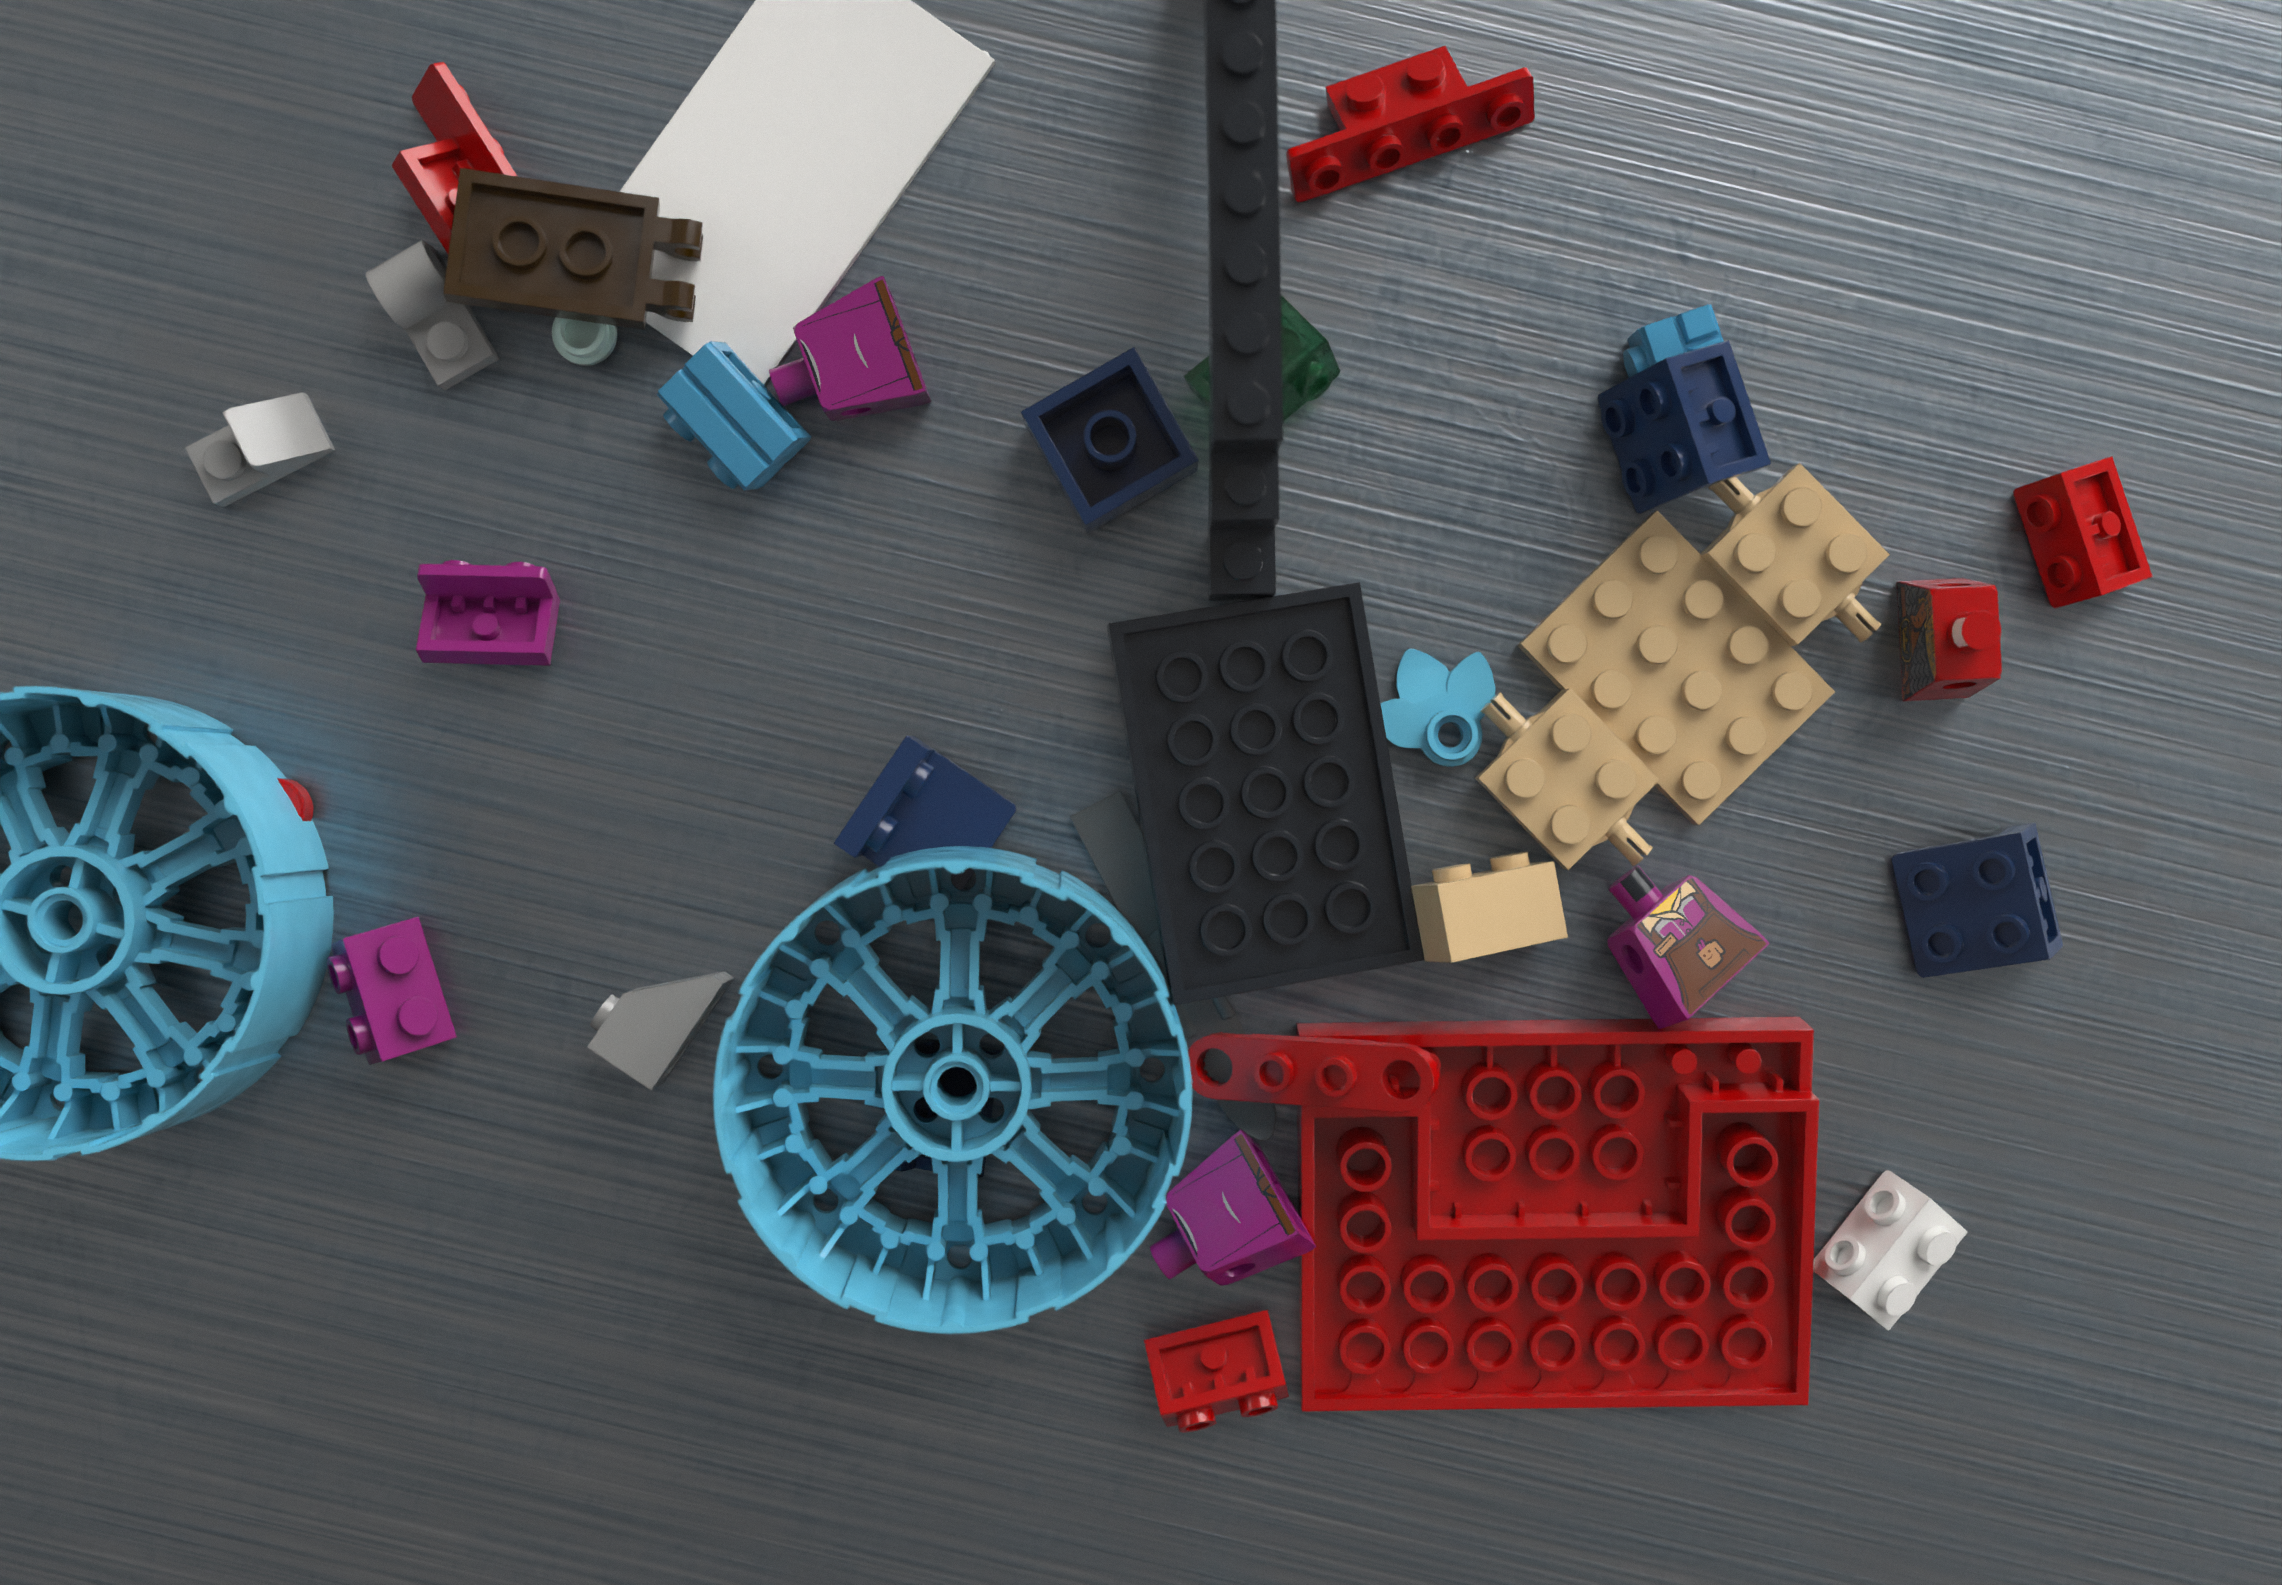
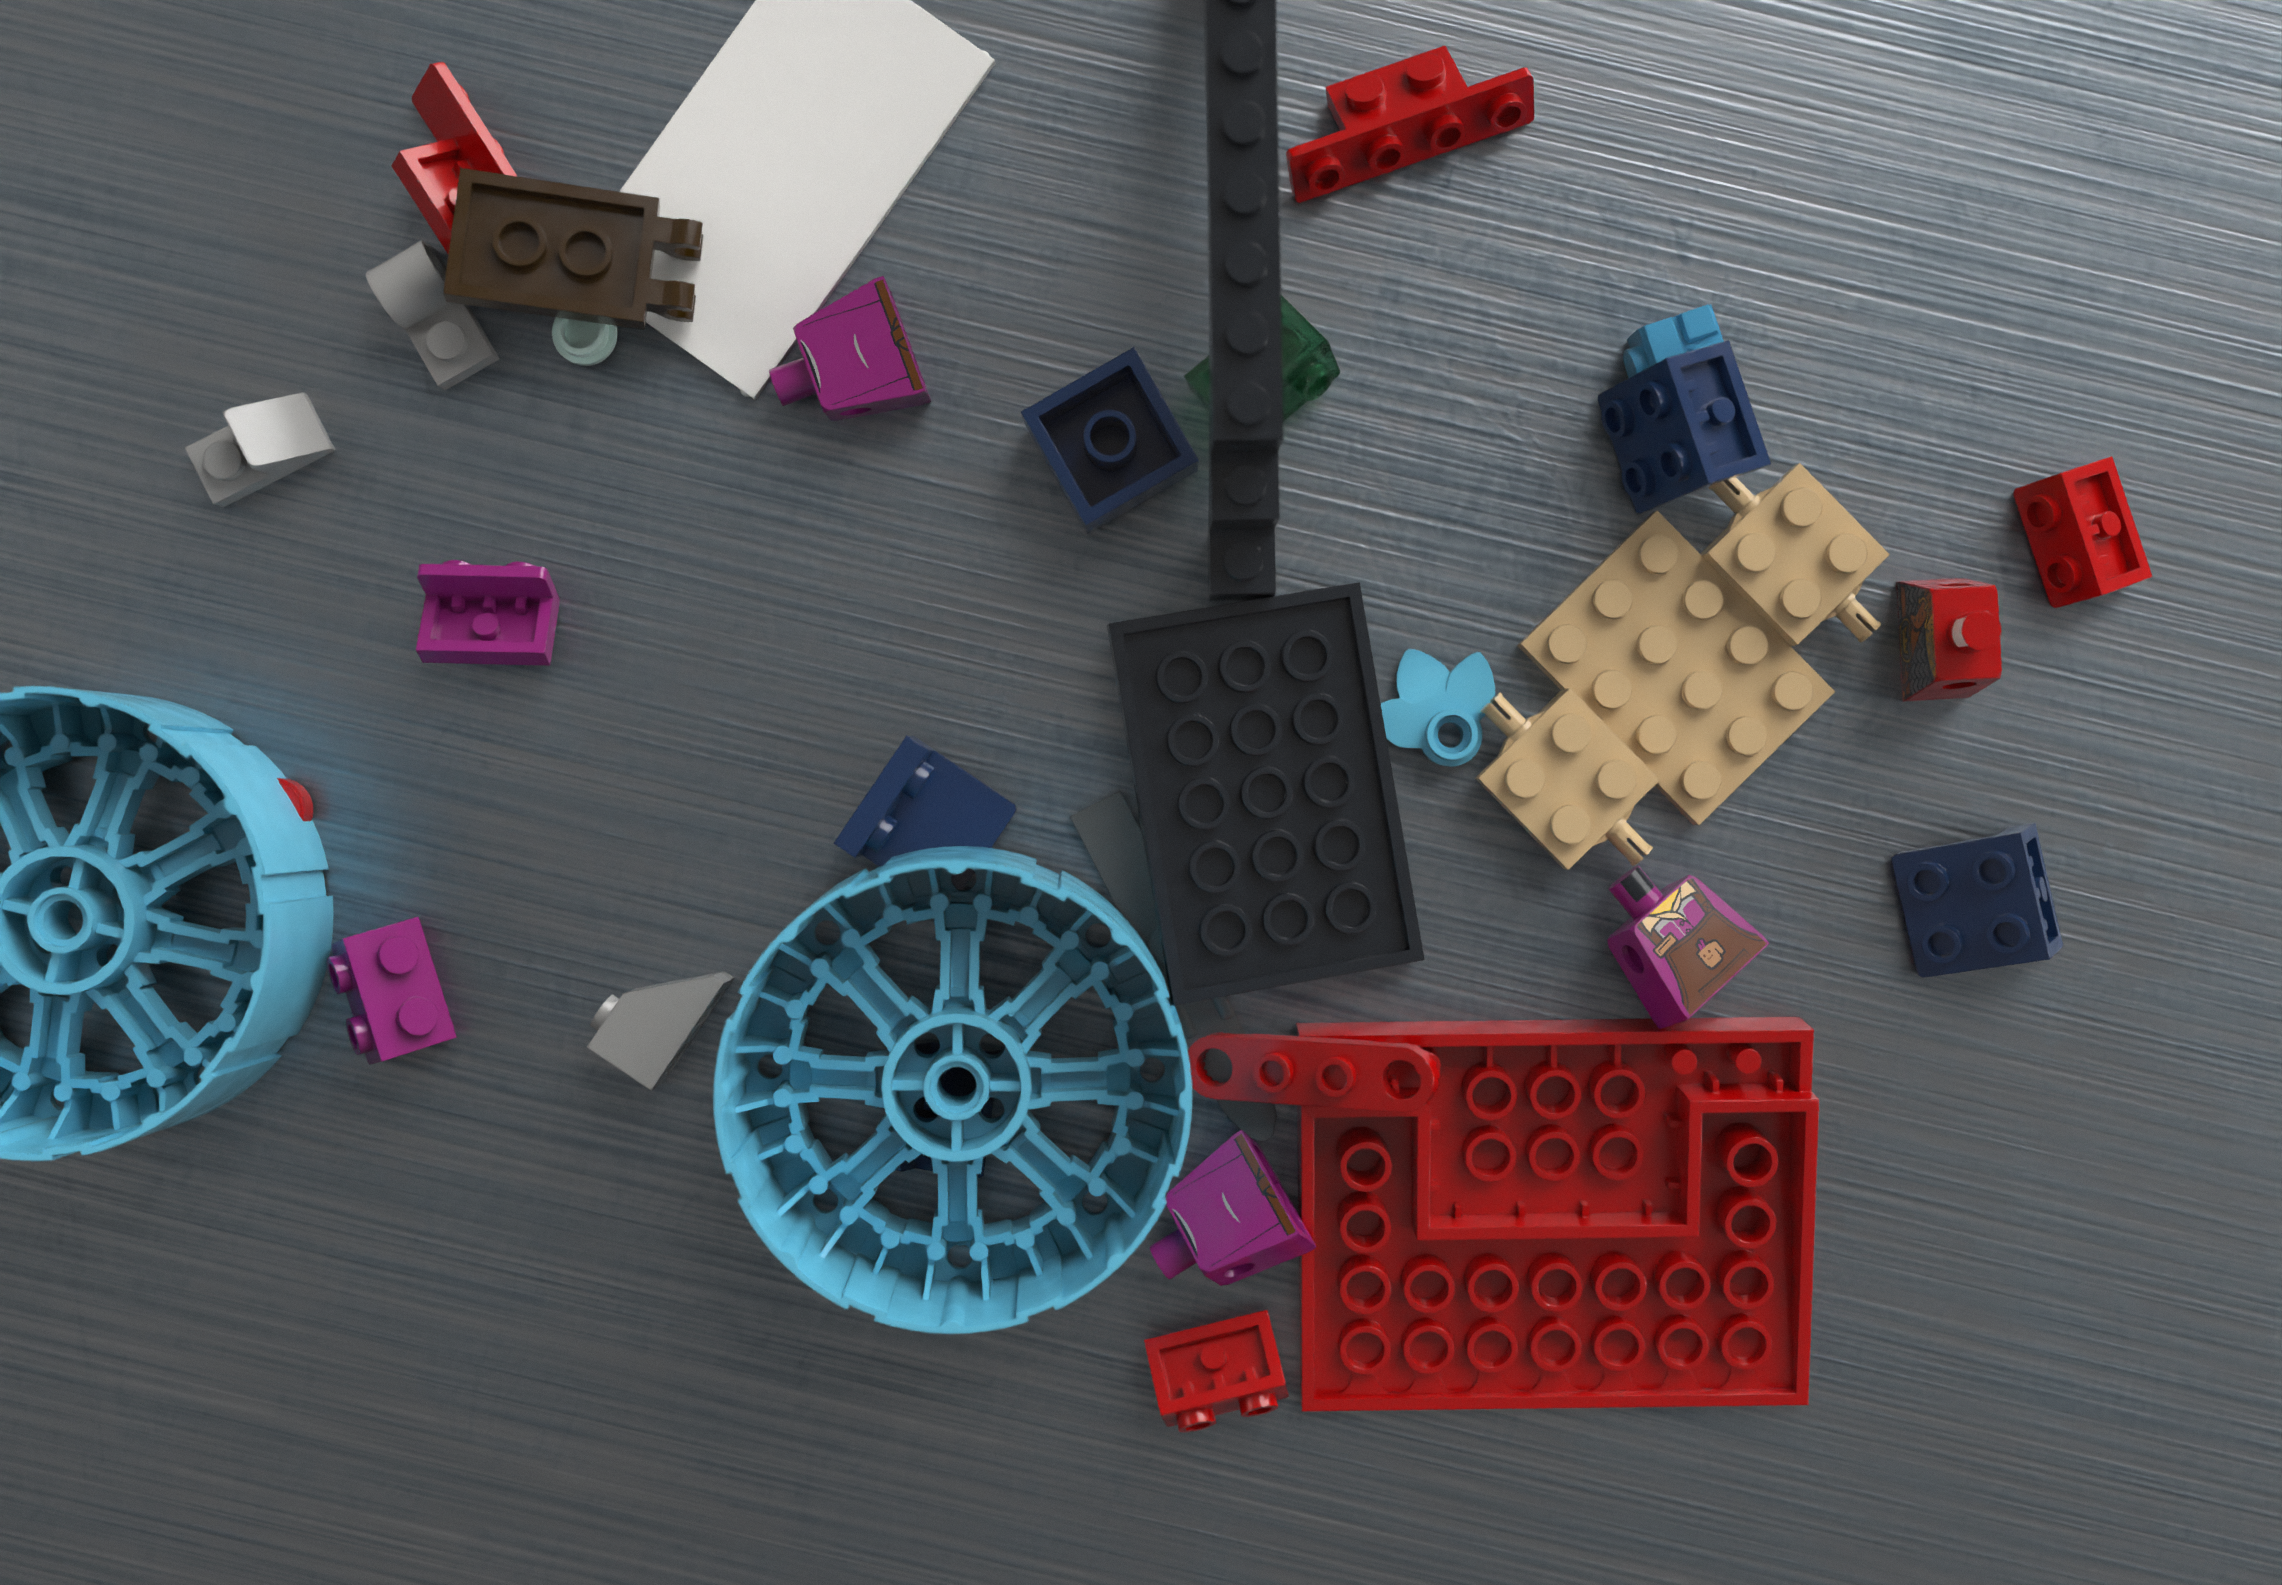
(731, 417): dark azure brick -> none
(1488, 910): tan brick -> none
(1888, 1249): white bracket -> none

